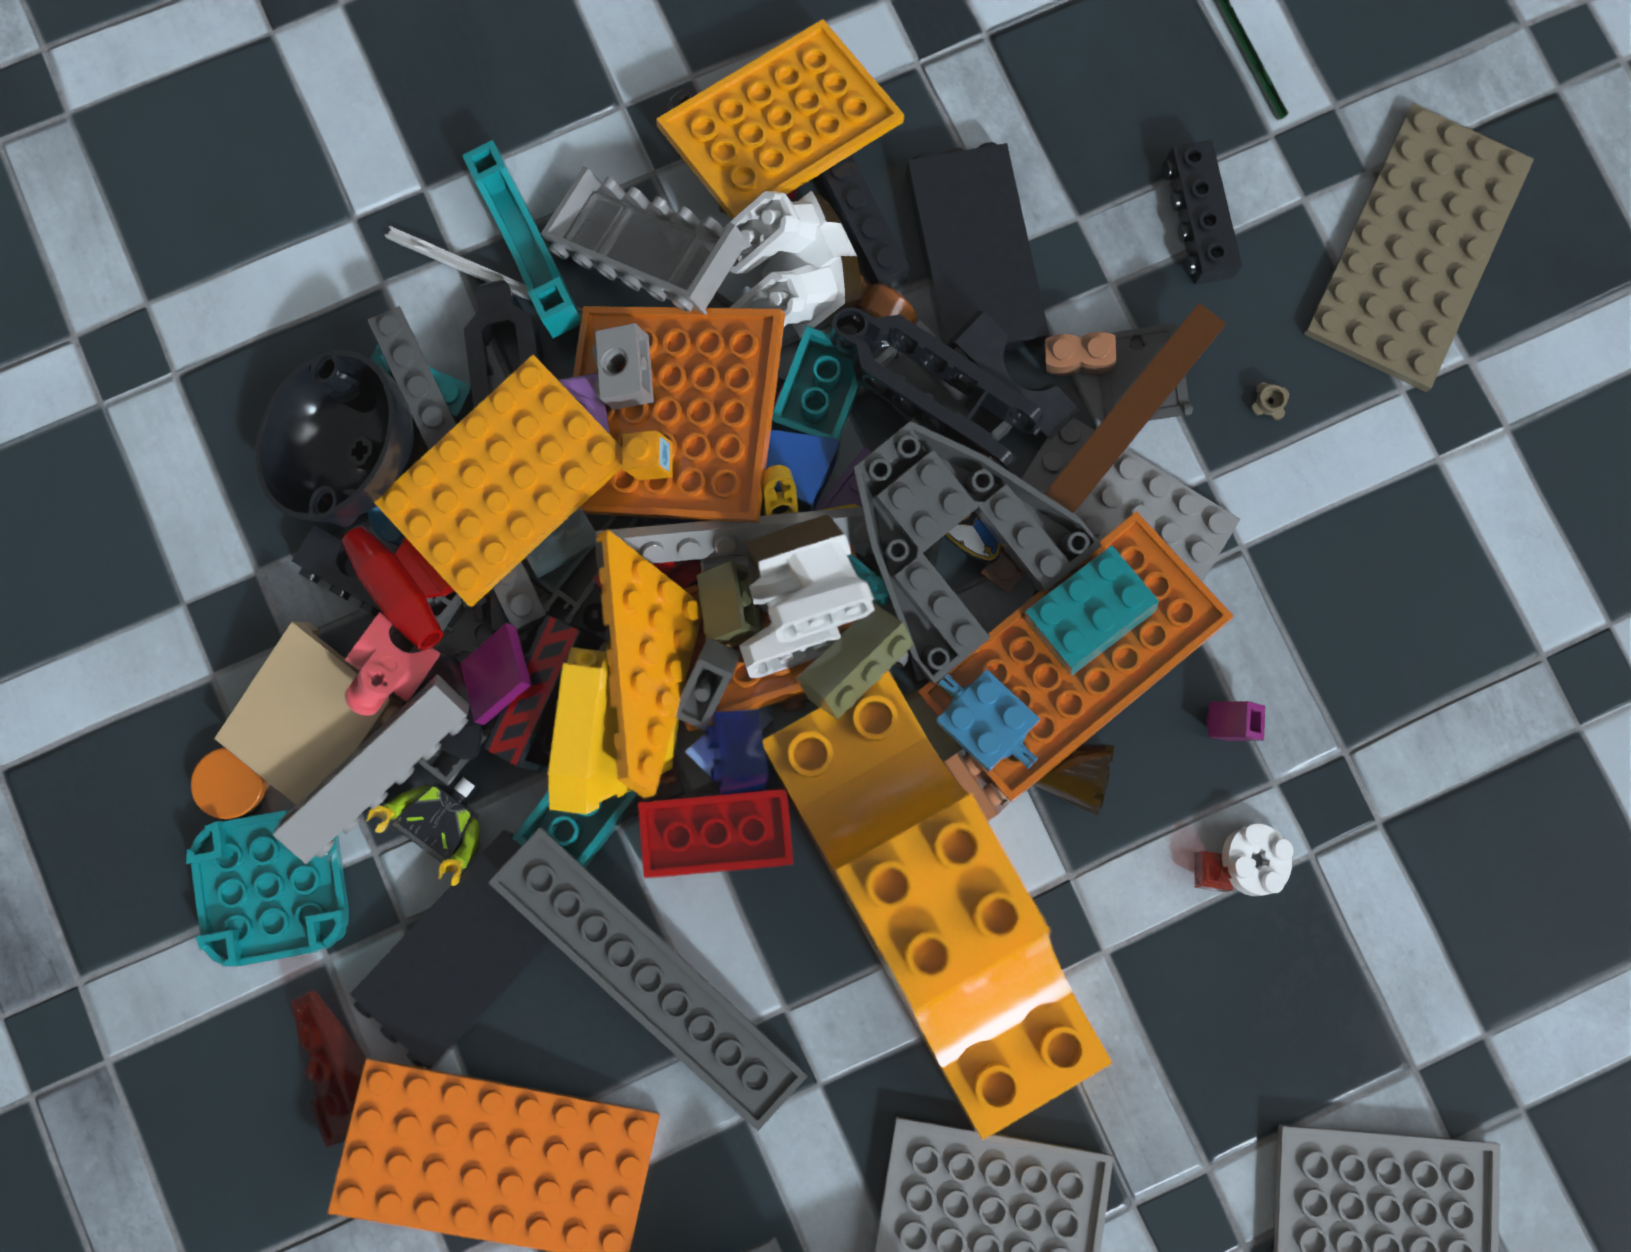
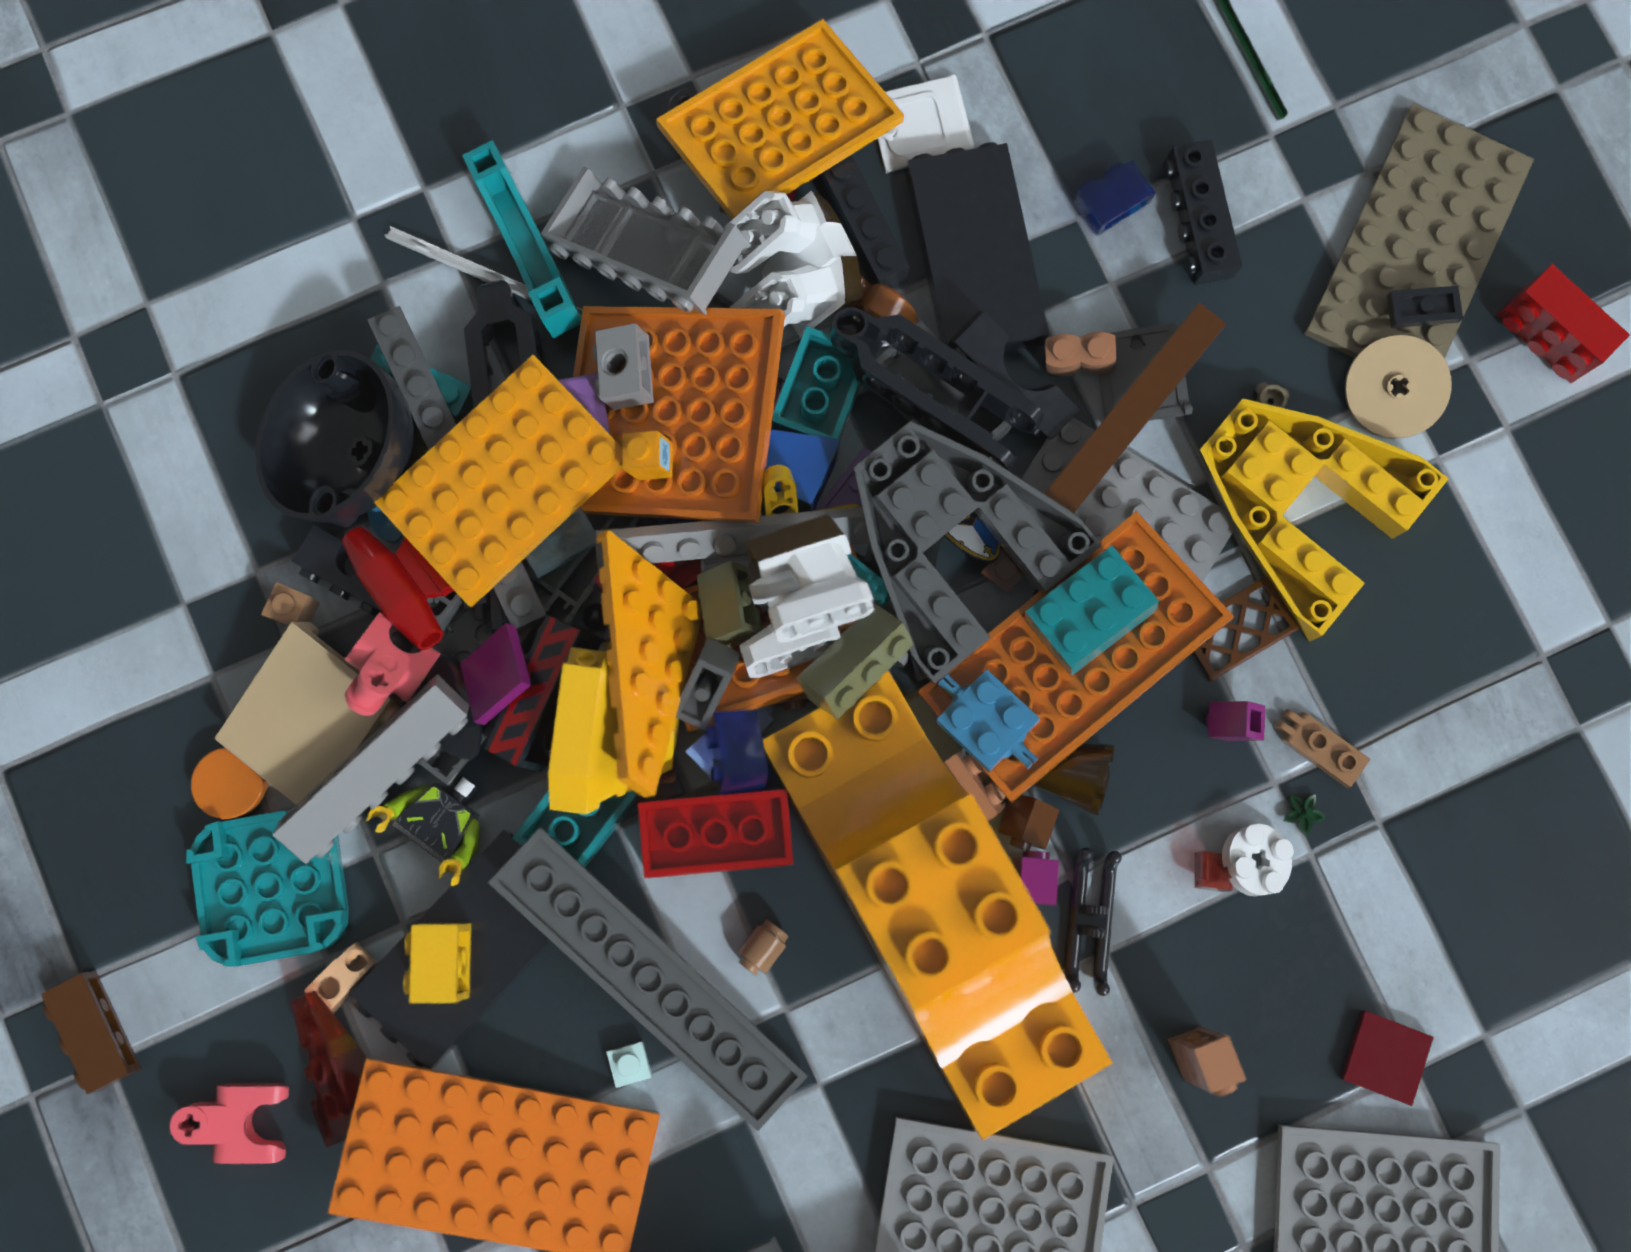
(90, 1032): none -> reddish brown brick
(230, 1123): none -> coral piece
(289, 606): none -> medium nougat brick
(343, 976): none -> light nougat leg
(438, 962): none -> yellow brick
(629, 1064): none -> light aqua plate
(762, 948): none -> medium nougat brick
(931, 123): none -> white container
(1028, 823): none -> reddish brown brick
(1038, 875): none -> magenta brick
(1091, 920): none -> black piece
(1113, 197): none -> clear blue brick
(1207, 1060): none -> nougat brick
(1264, 462): none -> yellow piece
(1266, 639): none -> reddish brown window
(1303, 813): none -> dark green plant
(1322, 747): none -> medium nougat hinge
(1386, 1057): none -> dark red tile
(1424, 306): none -> black plate
(1425, 386): none -> tan piece
(1562, 324): none -> red brick

